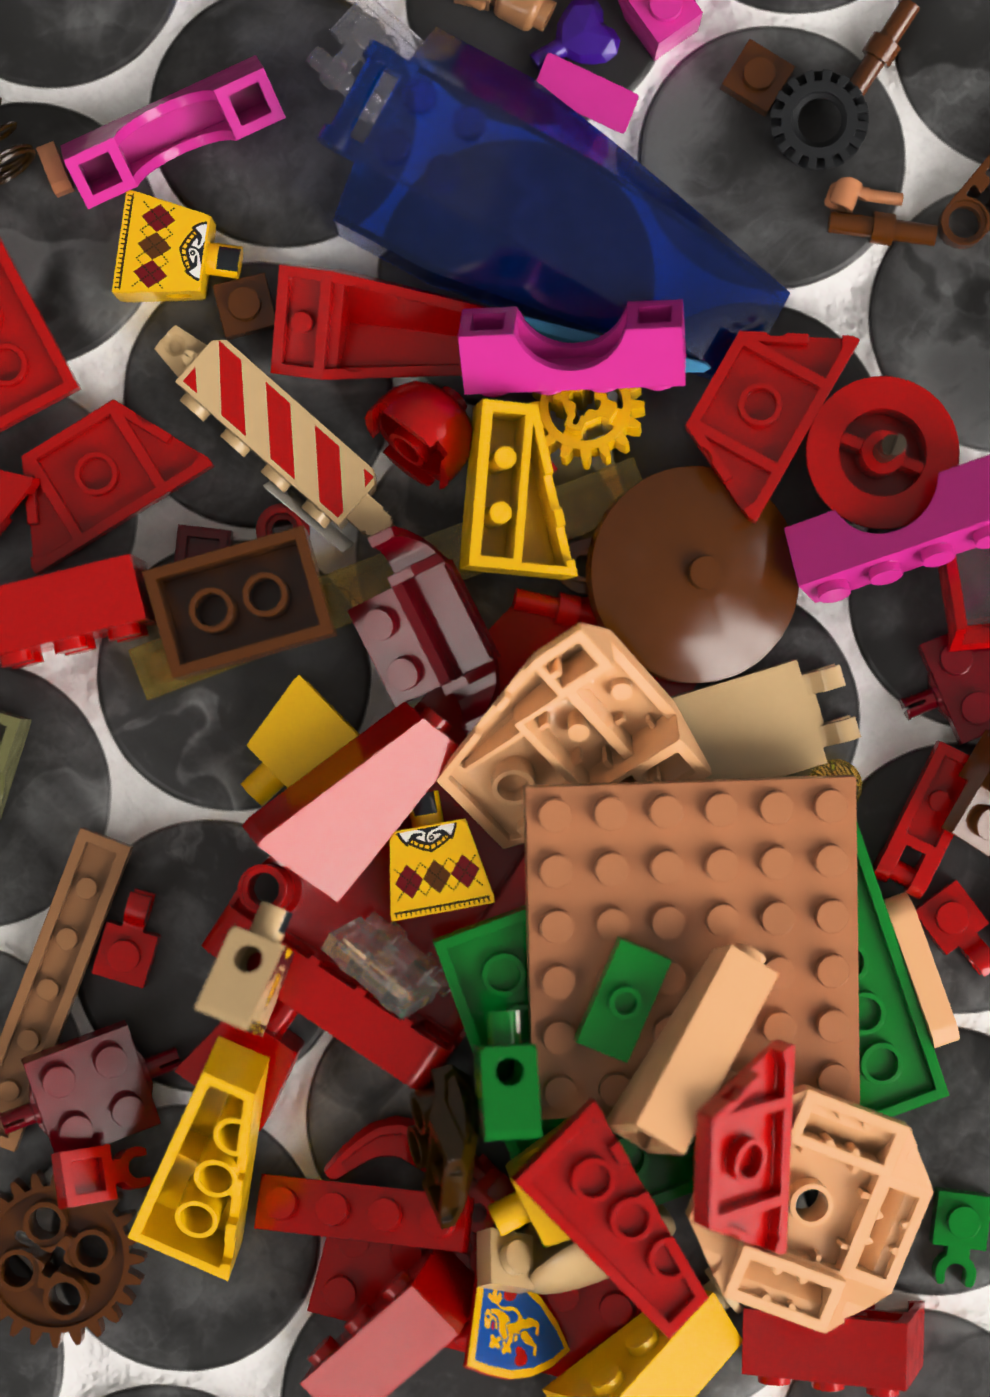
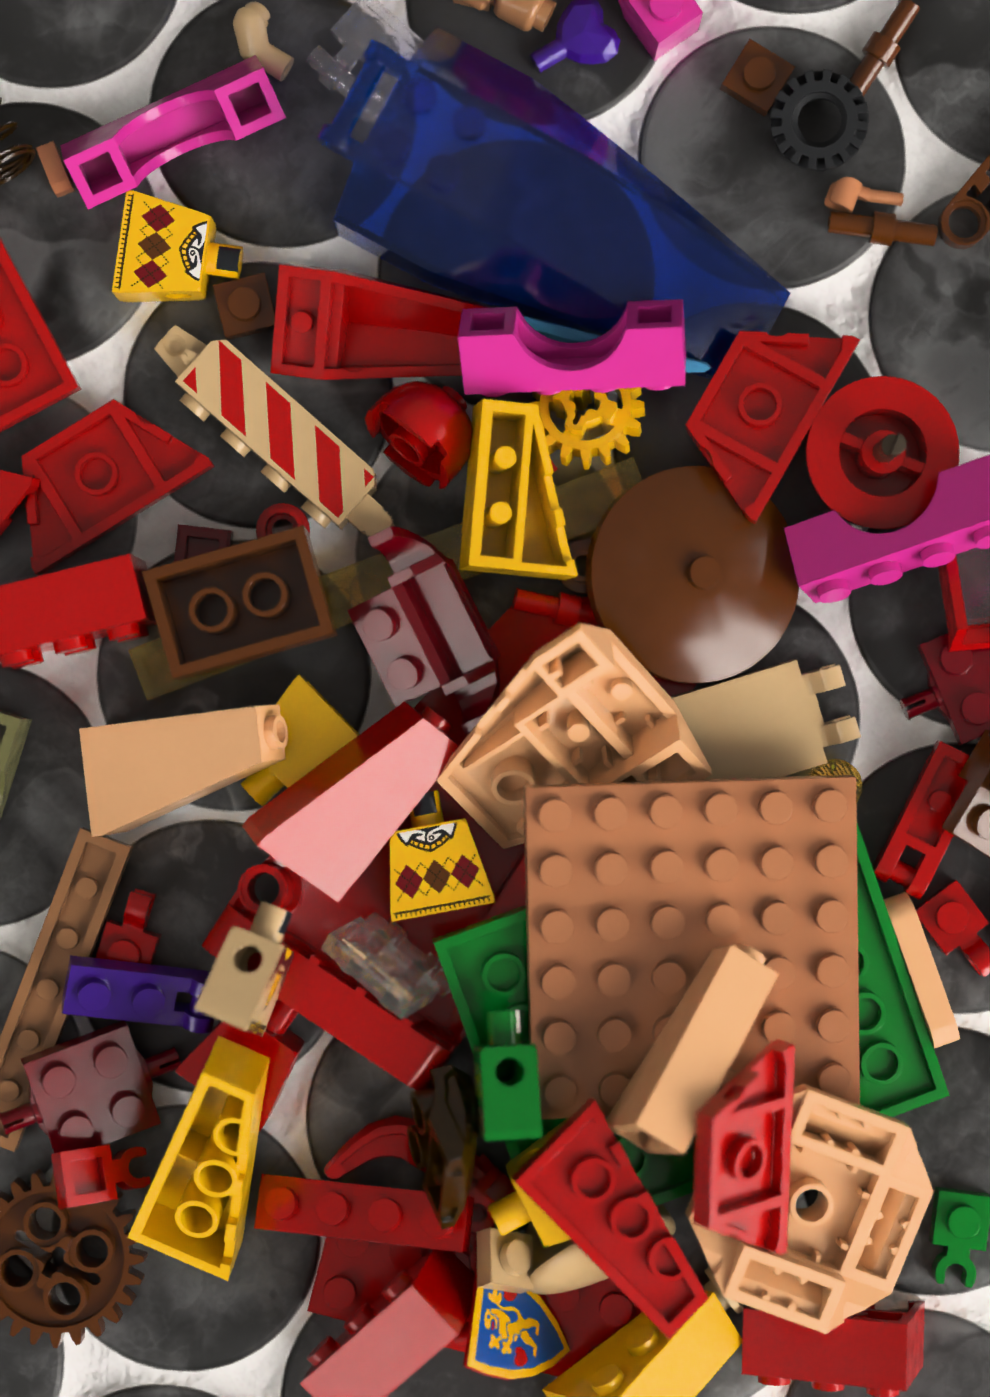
(134, 992): none -> dark purple plate
(165, 763): none -> light nougat slope
(252, 40): none -> tan arm
(294, 503): white sticker -> none
(588, 93): dark pink sticker -> none
(622, 999): green plate -> none

